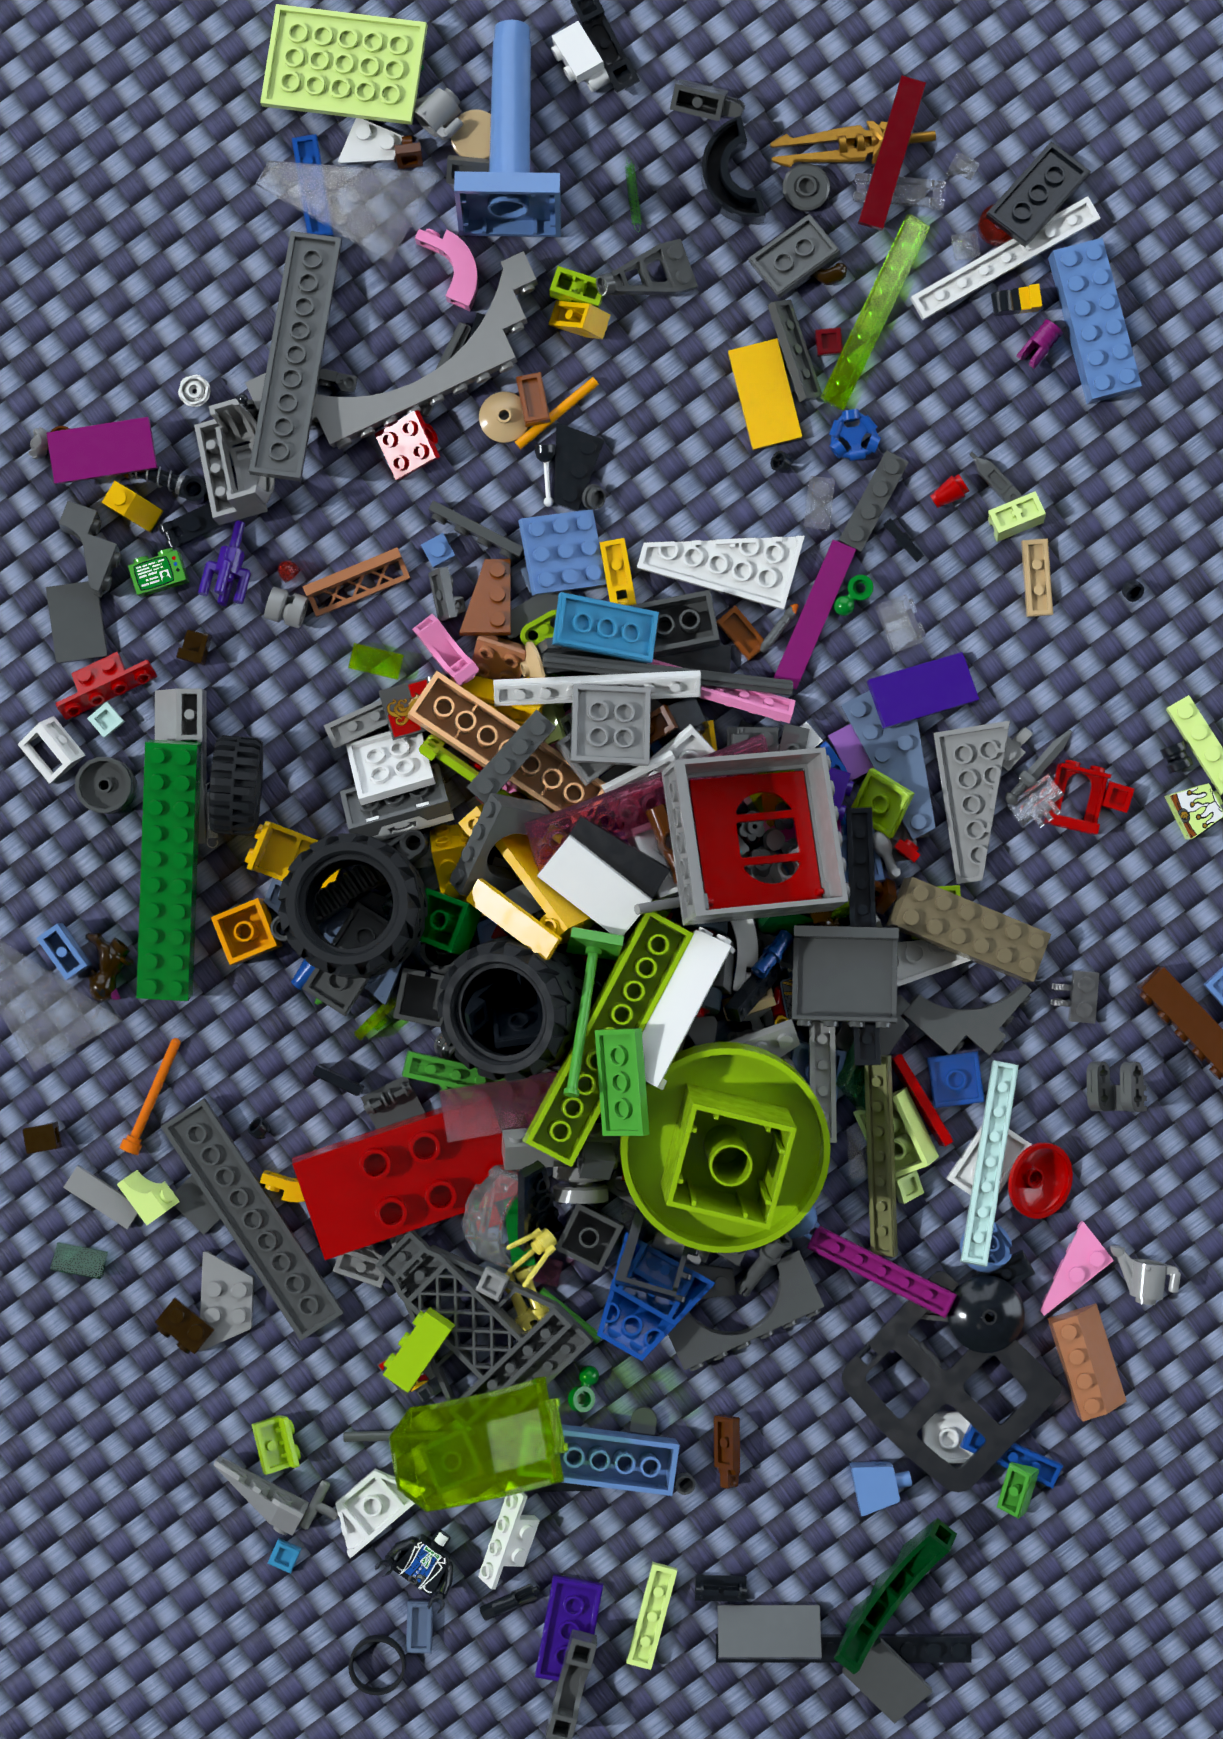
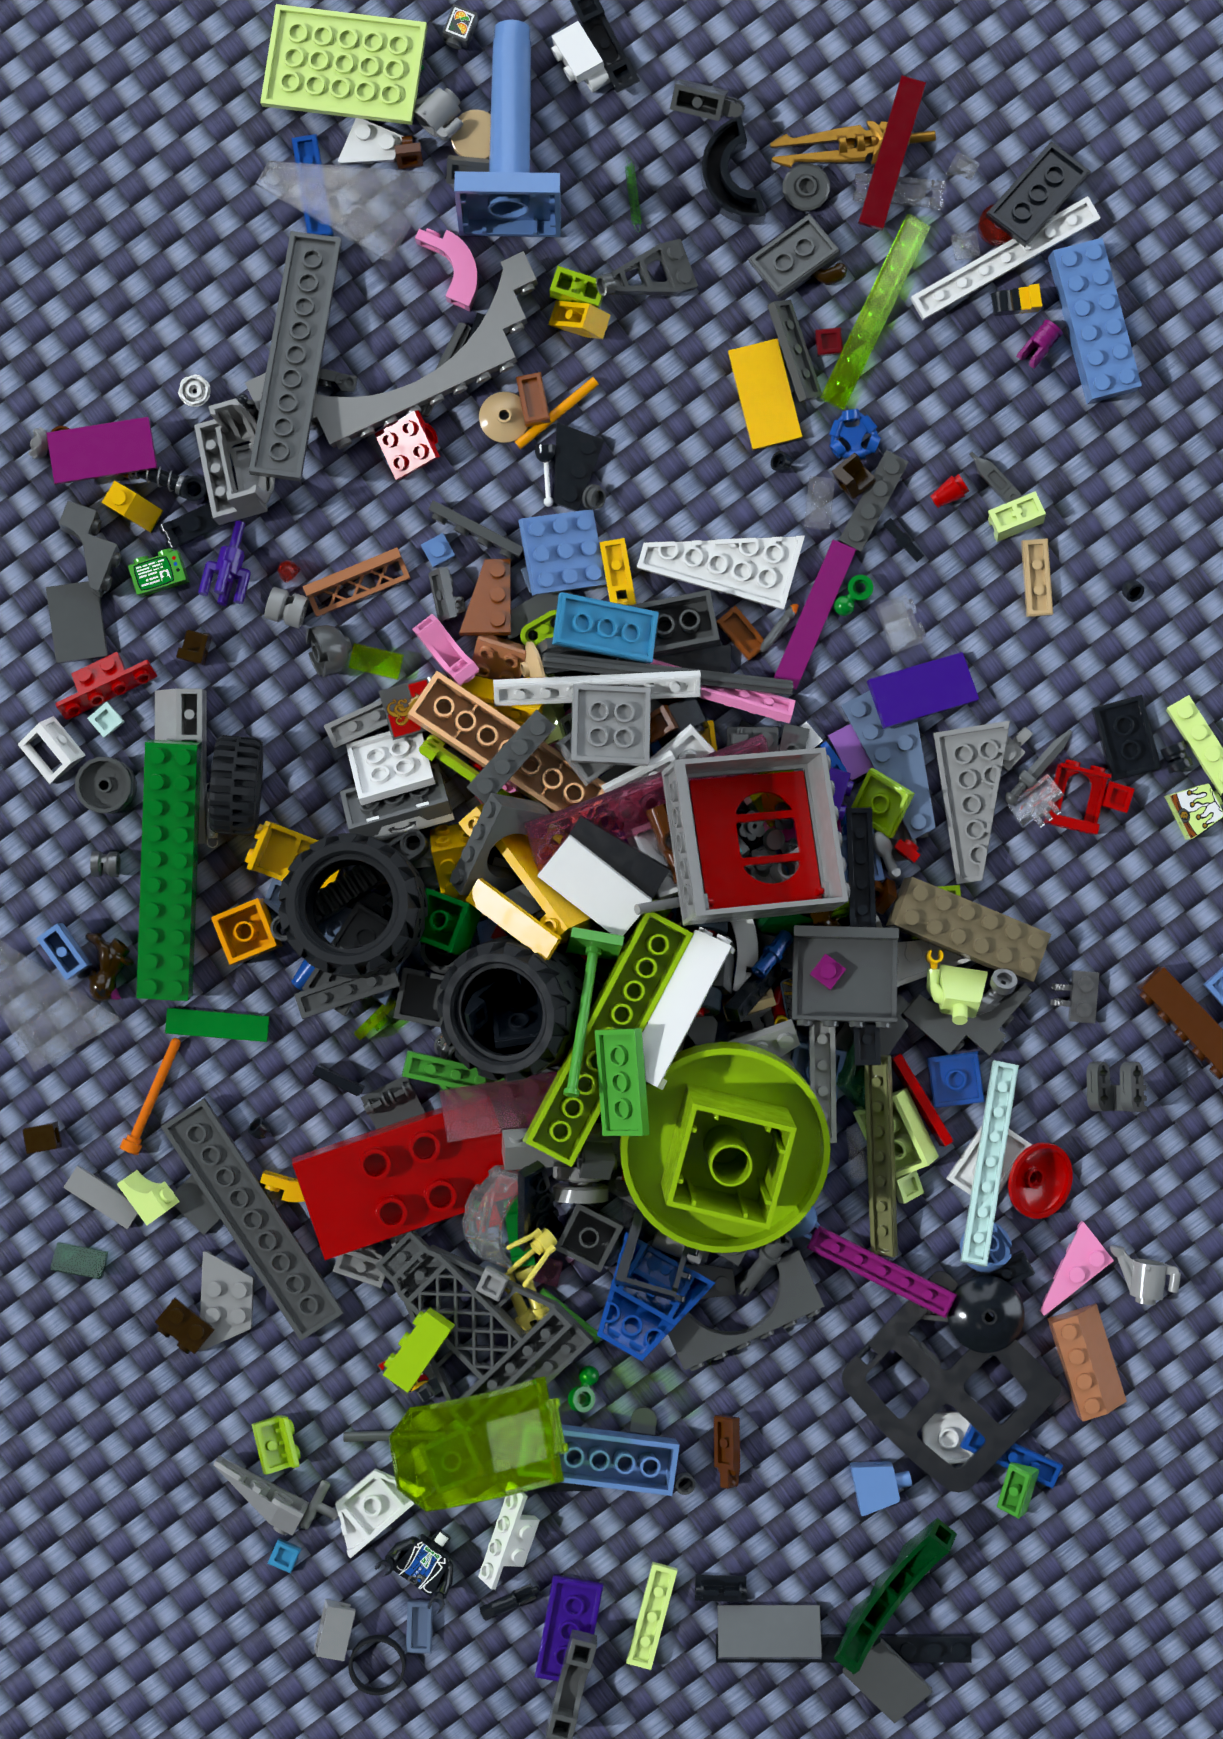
(105, 864): none -> flat silver wheel
(217, 1024): none -> green tile
(329, 649): none -> dark grey cylinder
(334, 1630): none -> light grey hinge
(343, 992): none -> dark grey plate
(460, 27): none -> dark grey brick
(827, 971): none -> magenta plate
(853, 476): none -> dark brown panel
(961, 989): none -> yellowish green torso
(1126, 738): none -> black tile

